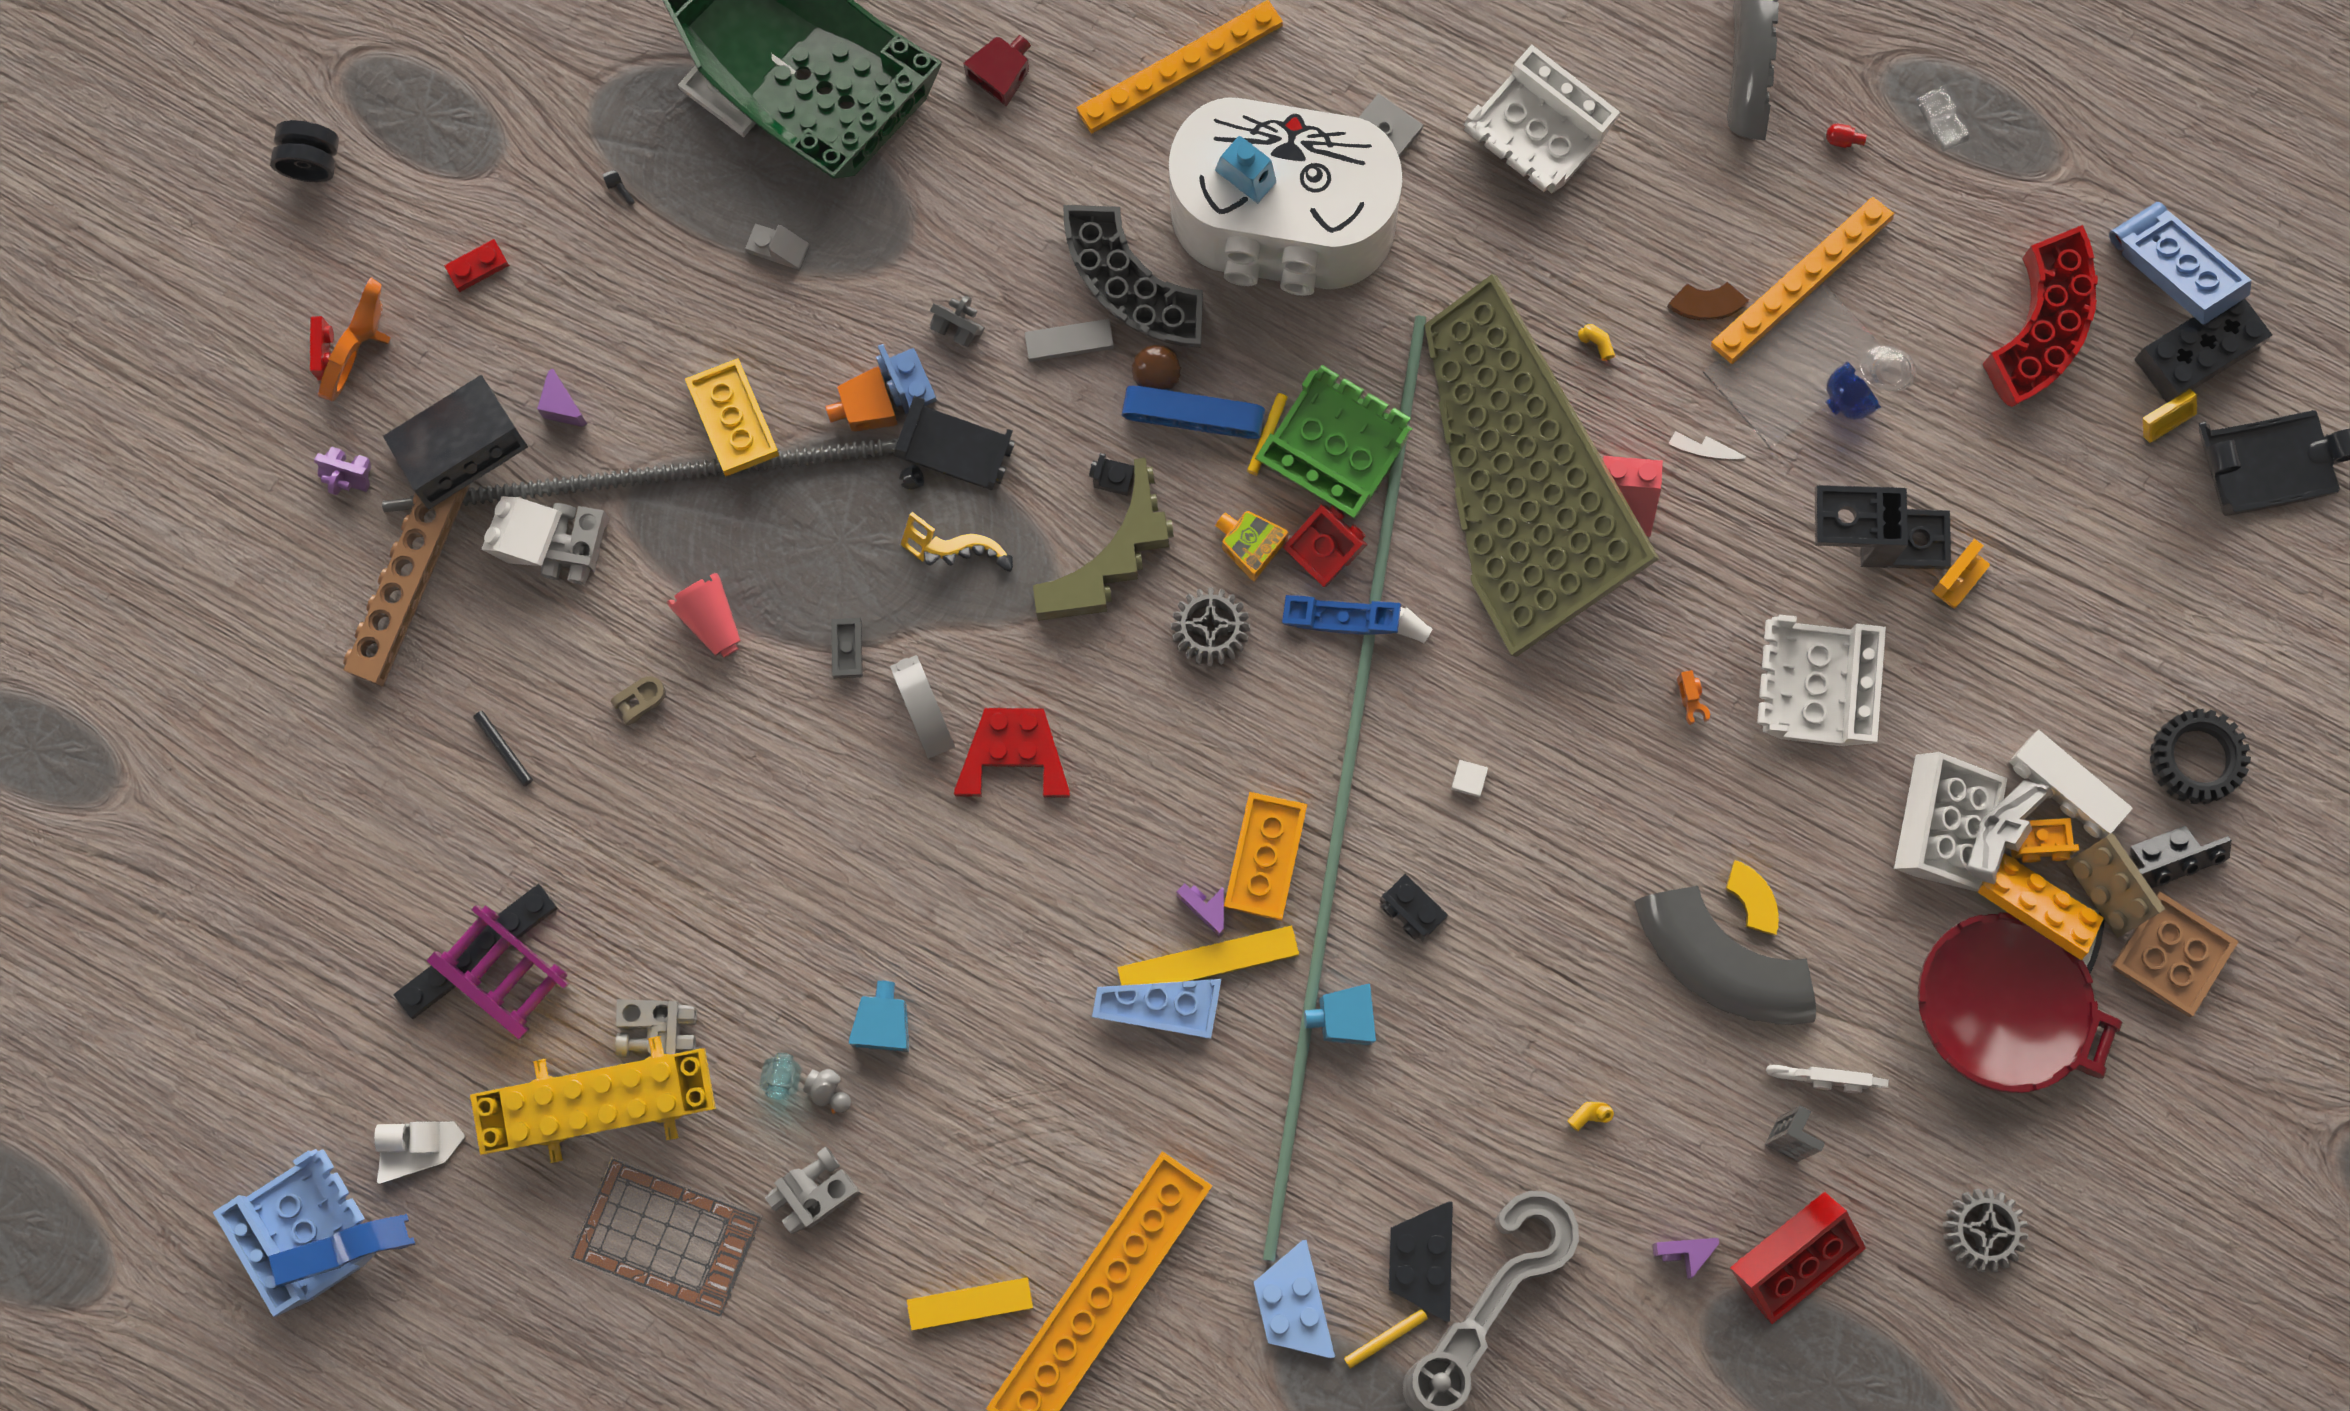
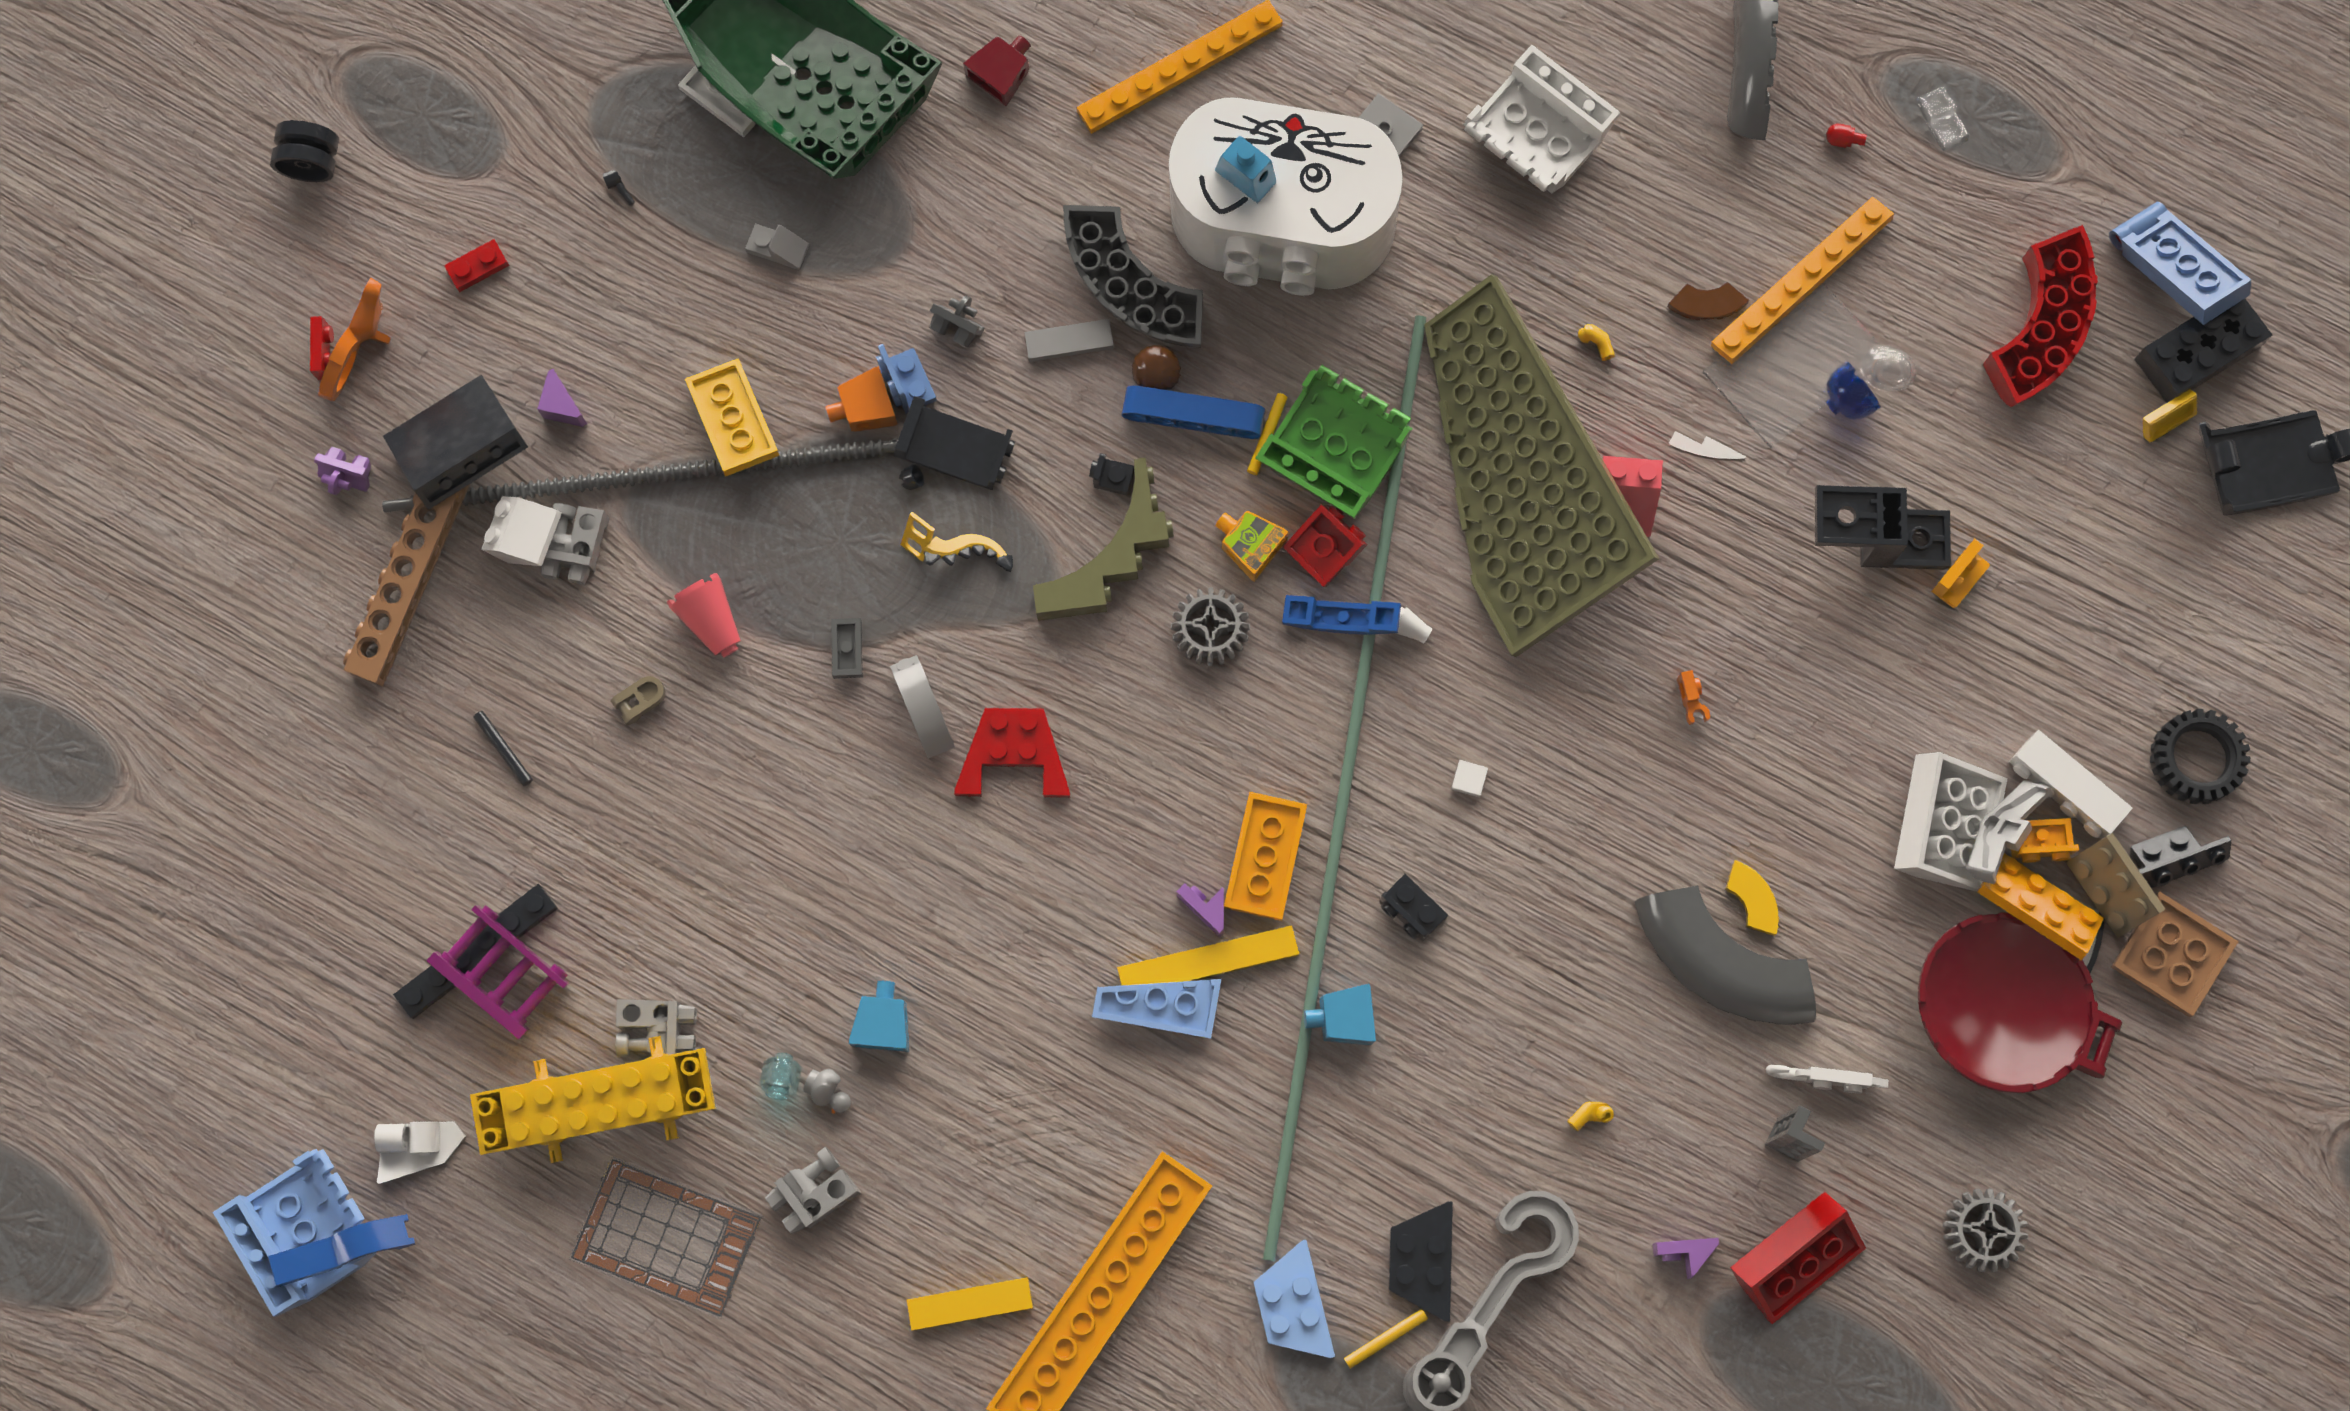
(1821, 682): white slope -> none

